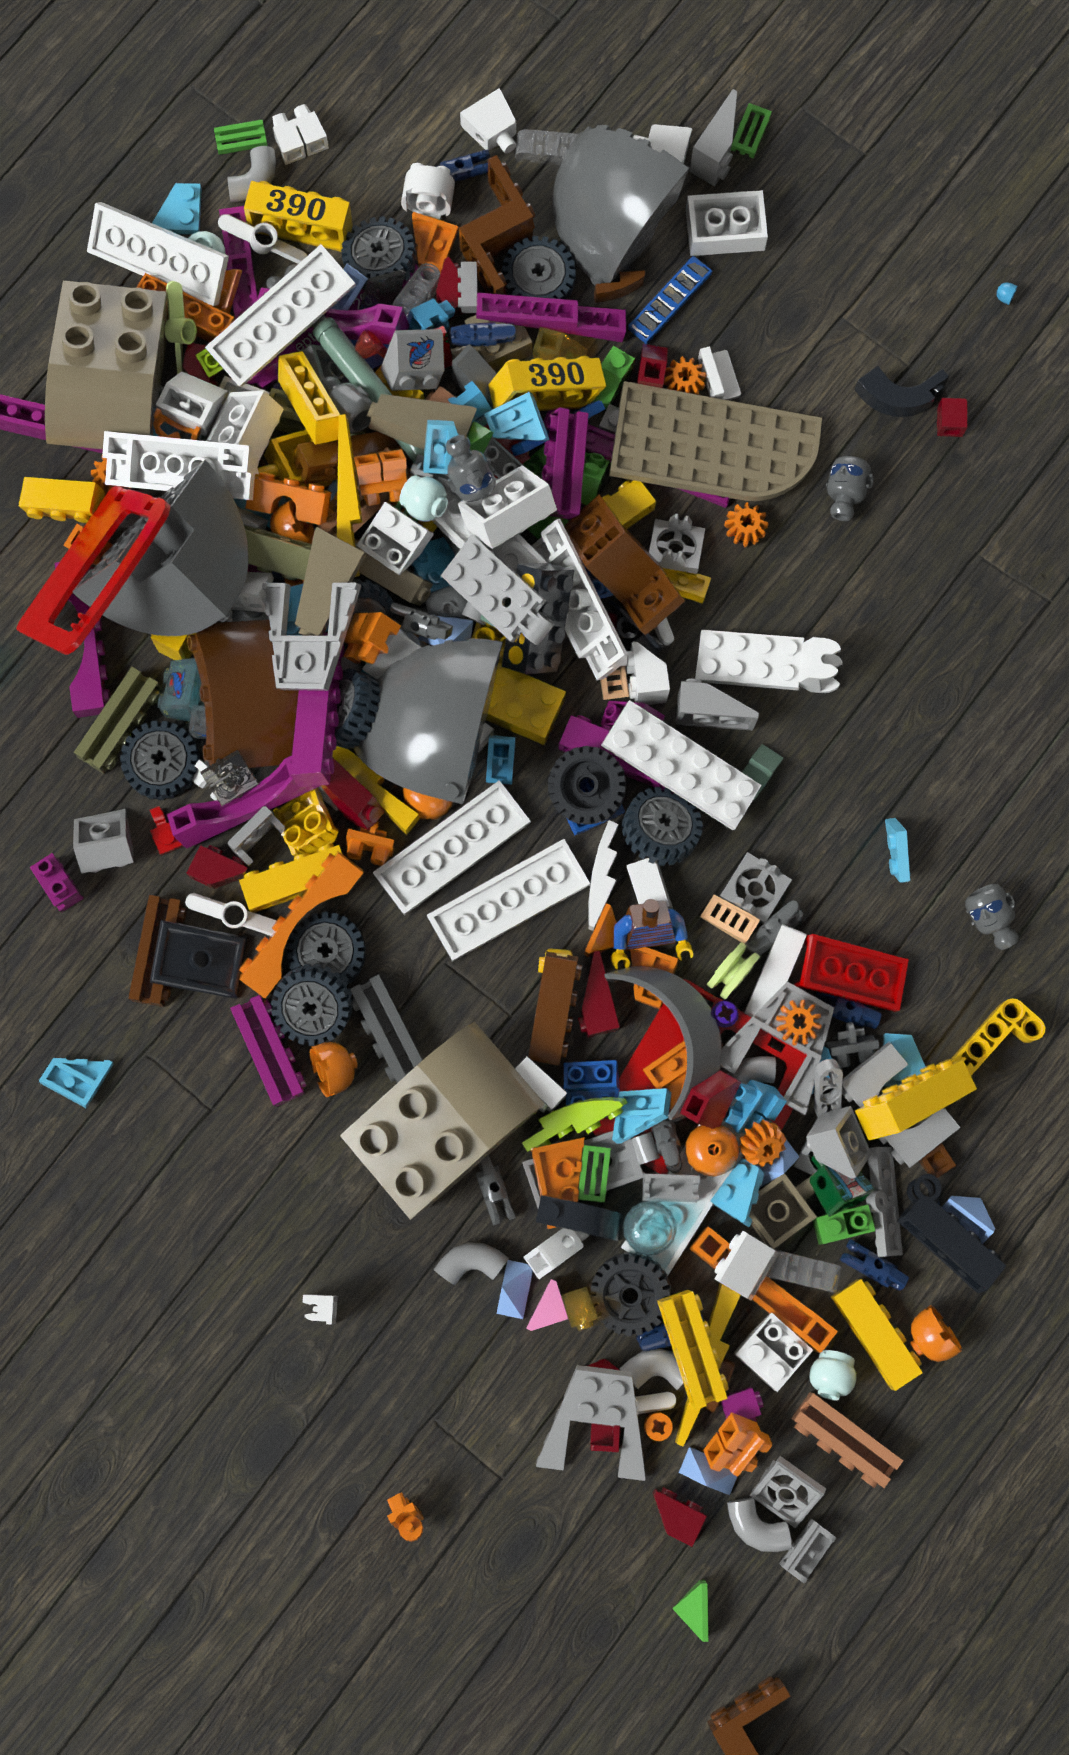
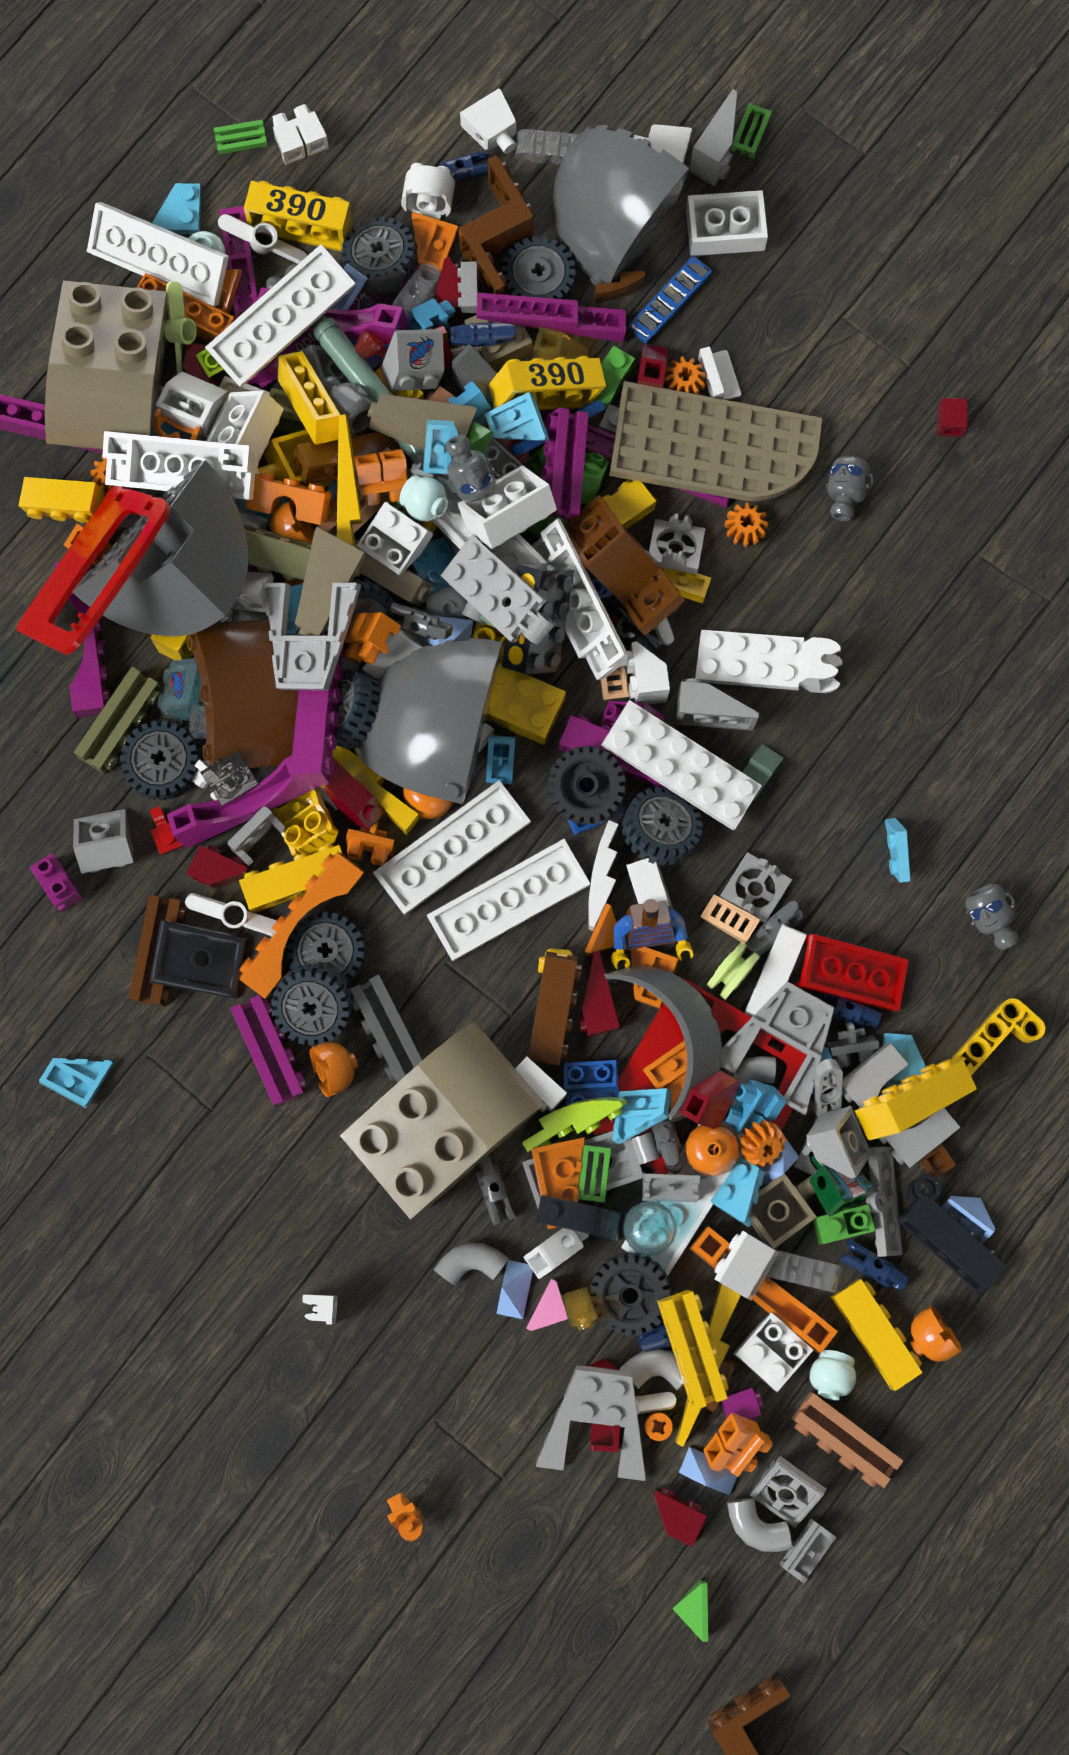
(262, 169): light grey cylinder -> none
(722, 1021): dark purple bush -> none
(807, 1023): orange gear -> none
(896, 400): black arch -> none
(1006, 292): dark azure hinge -> none

